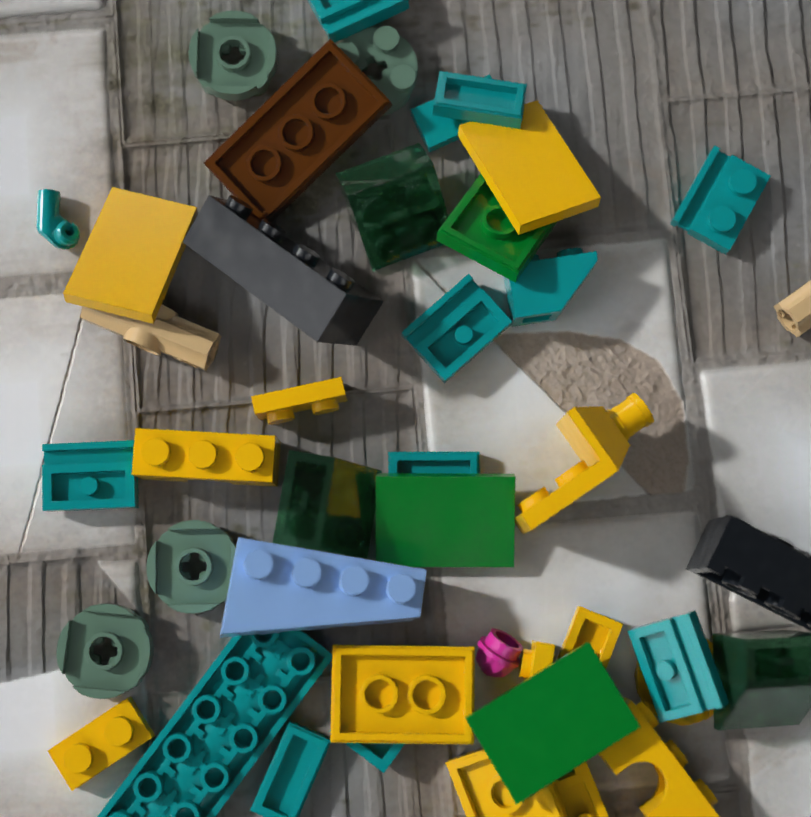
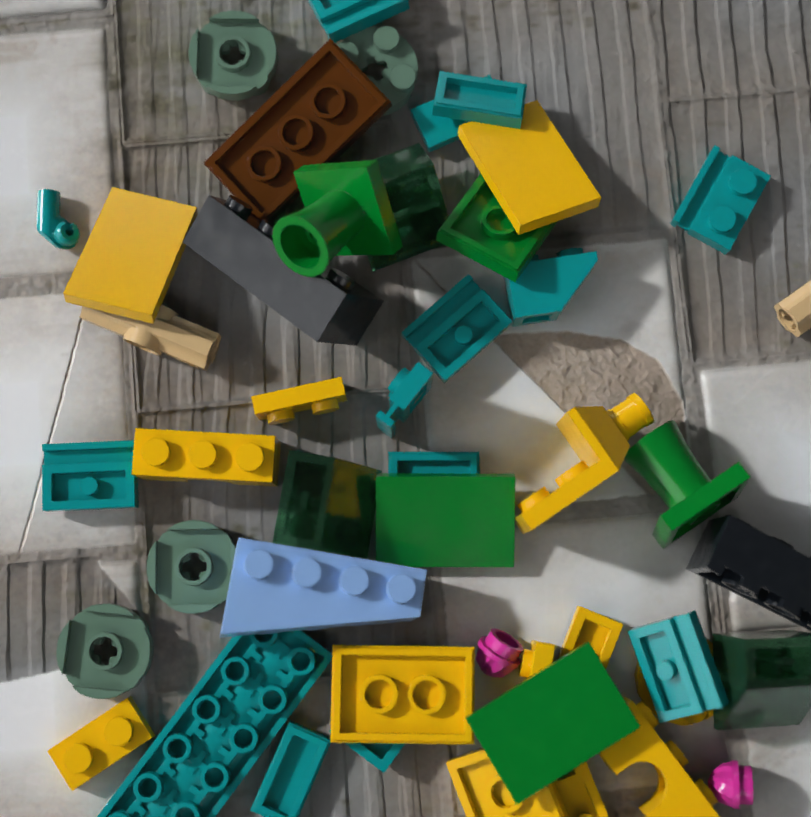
(342, 216): none -> green plant
(405, 394): none -> teal plate
(681, 481): none -> green plant
(732, 784): none -> dark pink plate

